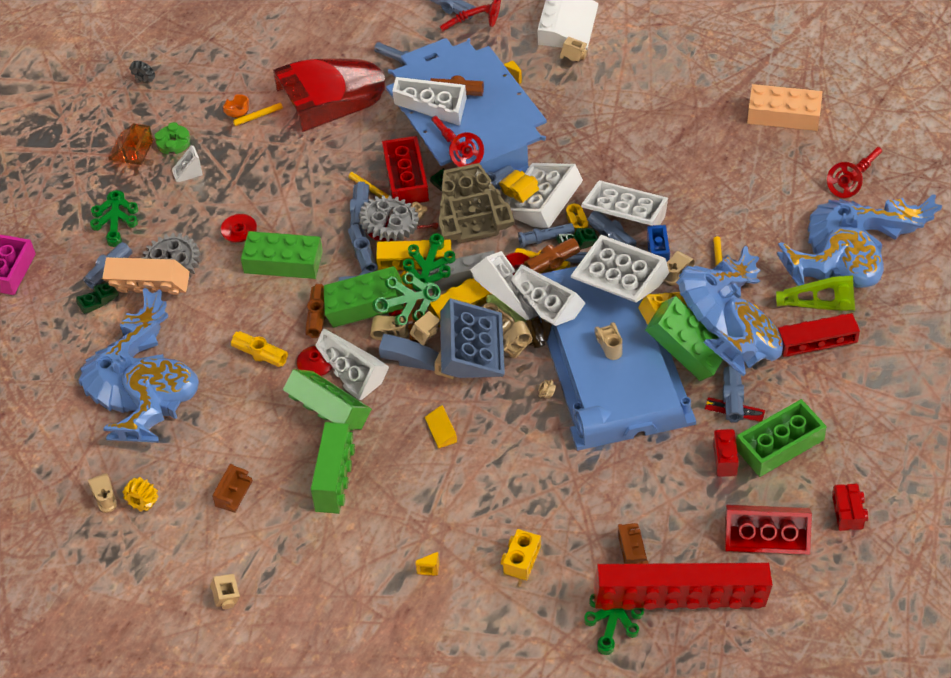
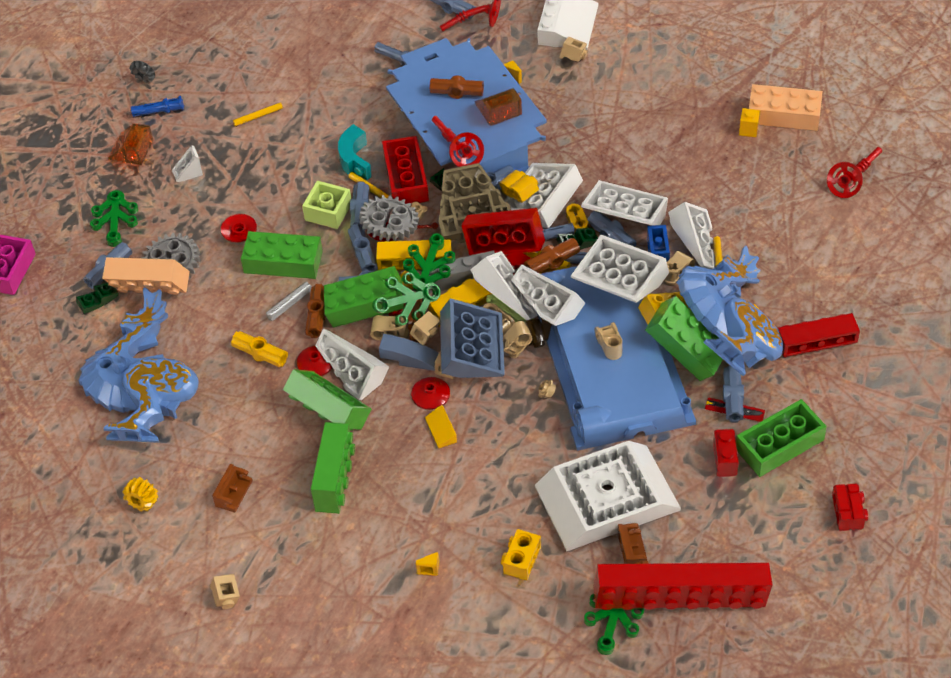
(103, 492): tan piece -> none
(166, 105): none -> blue pin
(169, 132): bright green plate -> none
(237, 107): orange hair -> none
(288, 301): none -> light grey axle
(327, 204): none -> yellowish green brick
(329, 88): clear red windscreen -> none
(349, 144): none -> teal arch
(431, 98): white wedge -> none
(432, 398): none -> red dish
(500, 106): none -> clear orange slope
(504, 232): none -> red brick
(586, 511): none -> white slope
(694, 229): none -> white wedge
(749, 122): none -> yellow brick
(768, 529): red slope -> none
(843, 290): lime plate -> none
(845, 246): medium blue animal -> none

